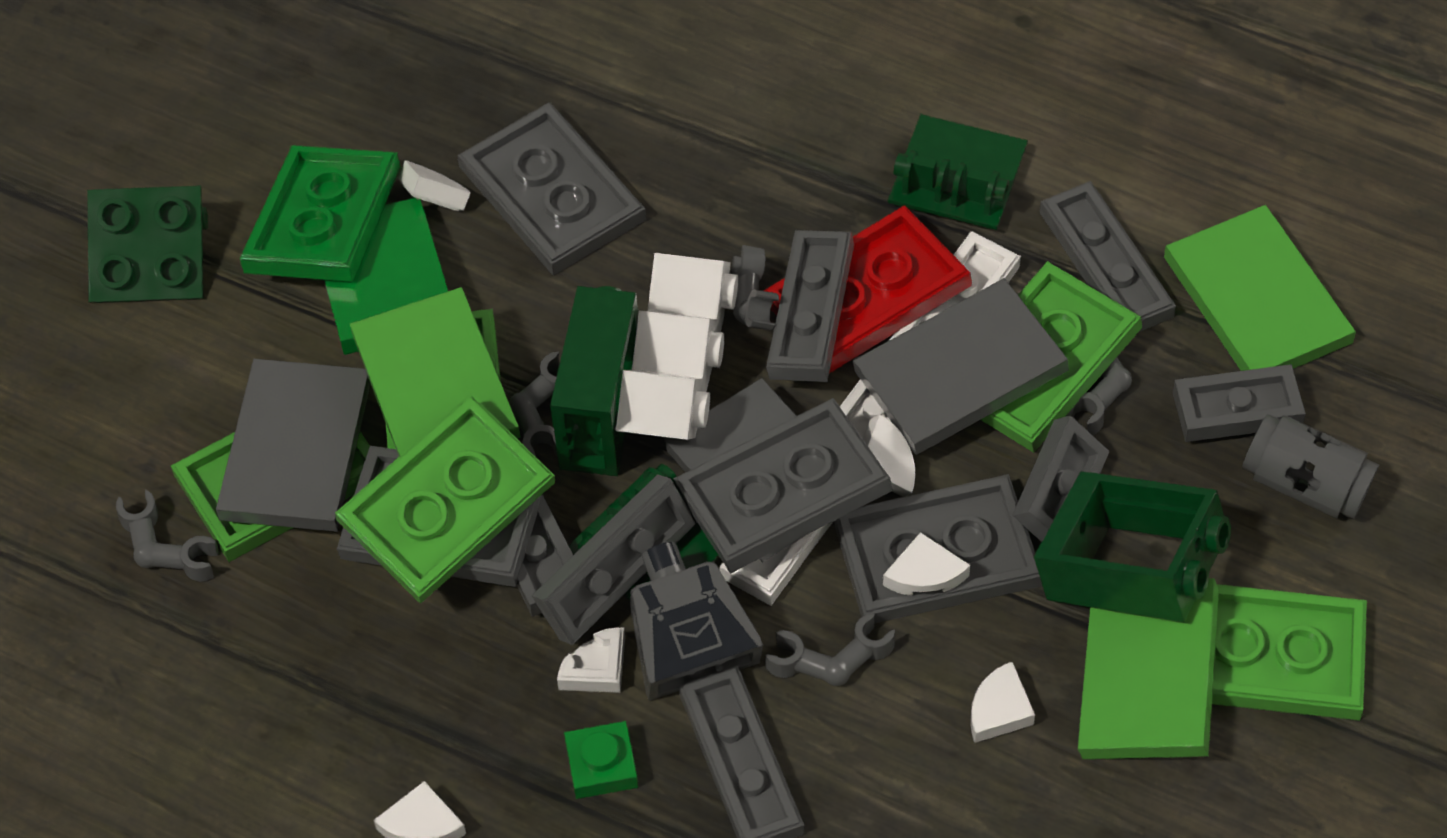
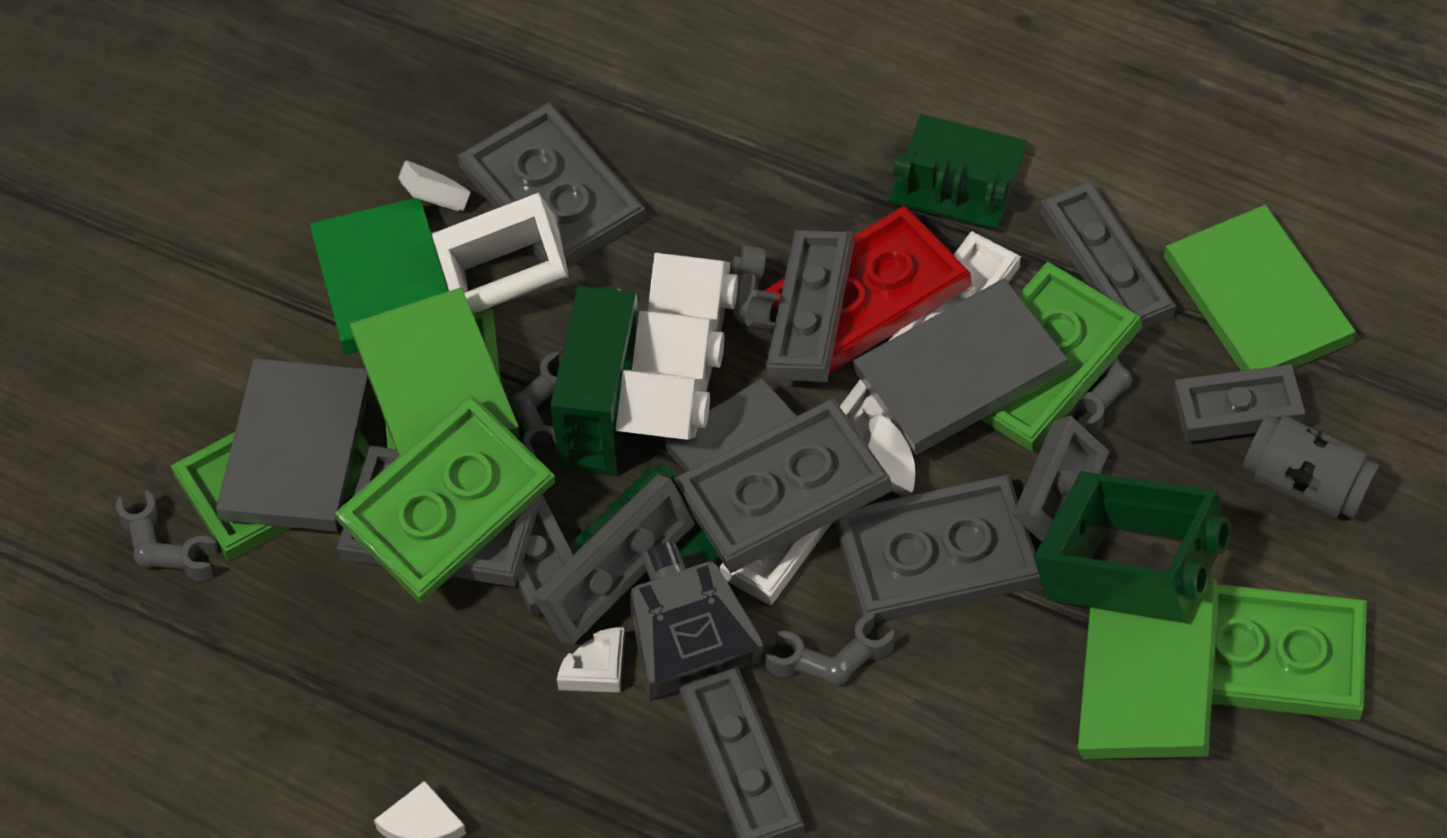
(145, 244): dark green hinge -> none
(320, 213): green tile -> none
(497, 235): none -> white tile
(601, 760): green plate -> none
(925, 568): white tile -> none
(1000, 705): white tile -> none

